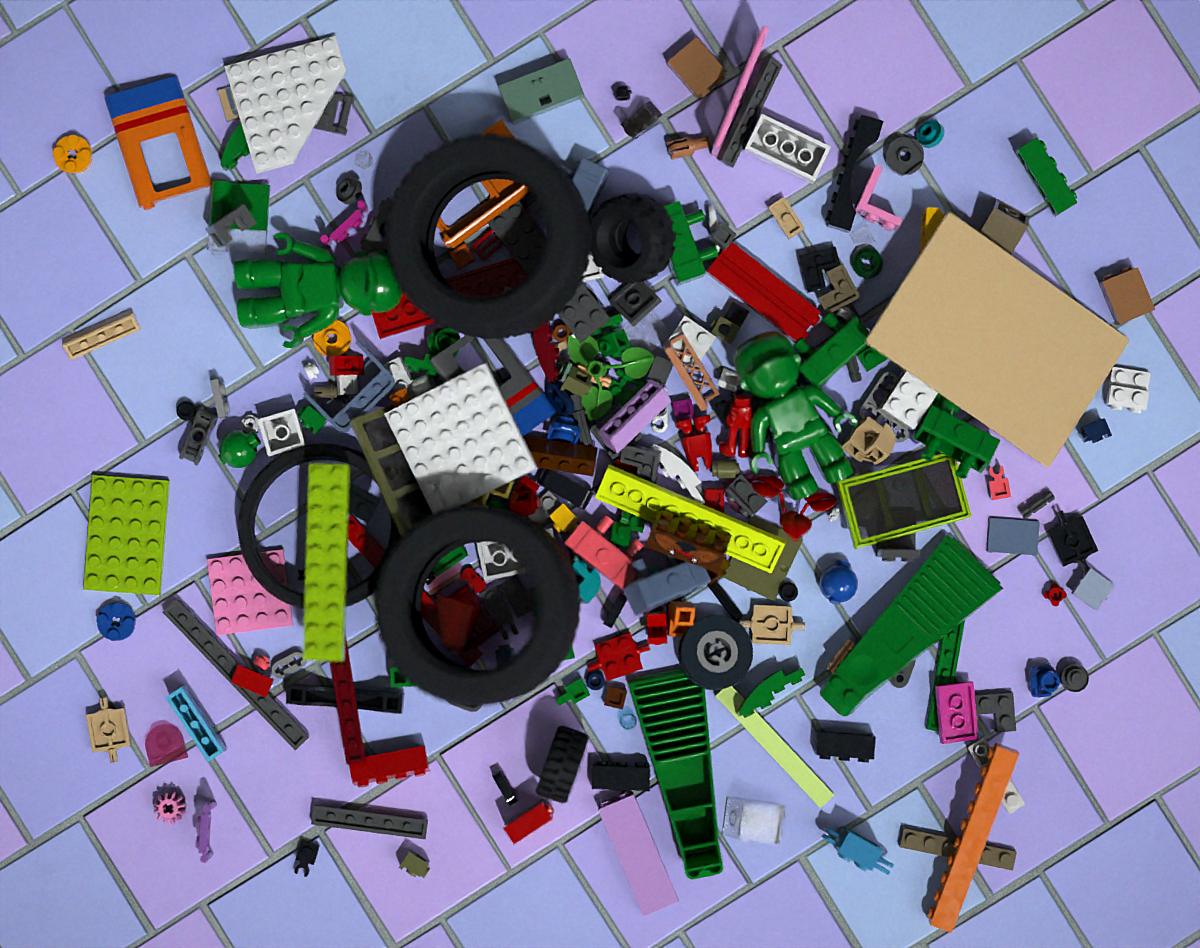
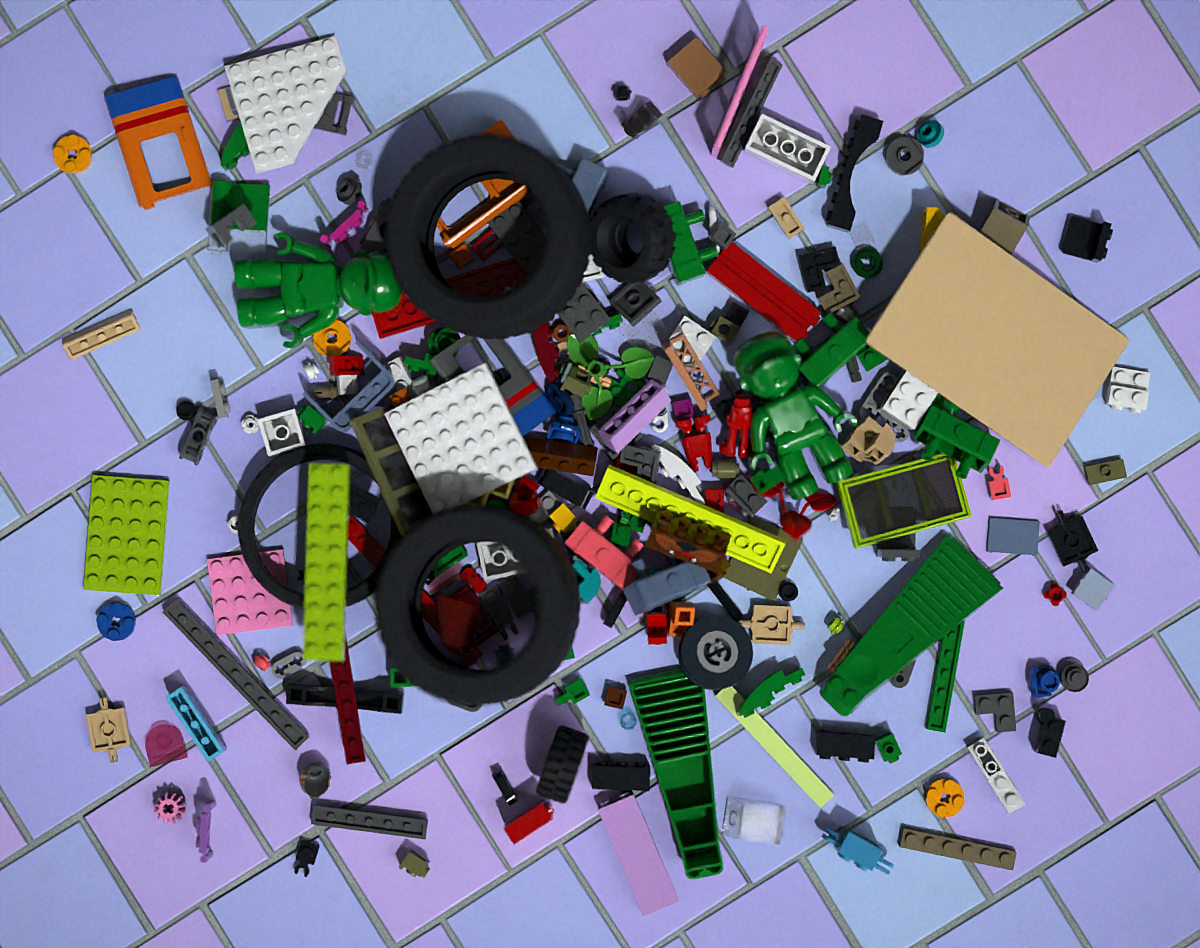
(231, 524): none -> white plate
(238, 448): green brick -> none
(252, 680): red tile -> none
(315, 779): none -> dark grey hair
(390, 765): red brick -> none
(541, 91): sand green brick -> none
(595, 686): dark blue plate -> none
(609, 343): green brick -> none
(618, 657): red plate -> none
(686, 146): nougat arm -> none
(729, 380): white plate -> none
(767, 479): none -> green brick
(824, 177): none -> green plate
(835, 625): none -> lime plate
(838, 582): blue brick -> none
(872, 213): bright pink bracket -> none
(885, 741): none -> green brick
(946, 786): none -> light orange plate
(956, 712): dark pink plate -> none
(973, 837): orange brick -> none
(1037, 504): dark grey axle -> none
(1046, 176): green brick -> none
(1049, 733): none -> black hinge
(1086, 239): none -> black bracket
(1095, 431): dark blue brick -> none
(1105, 472): none -> olive plate
(1126, 295): medium nougat brick -> none

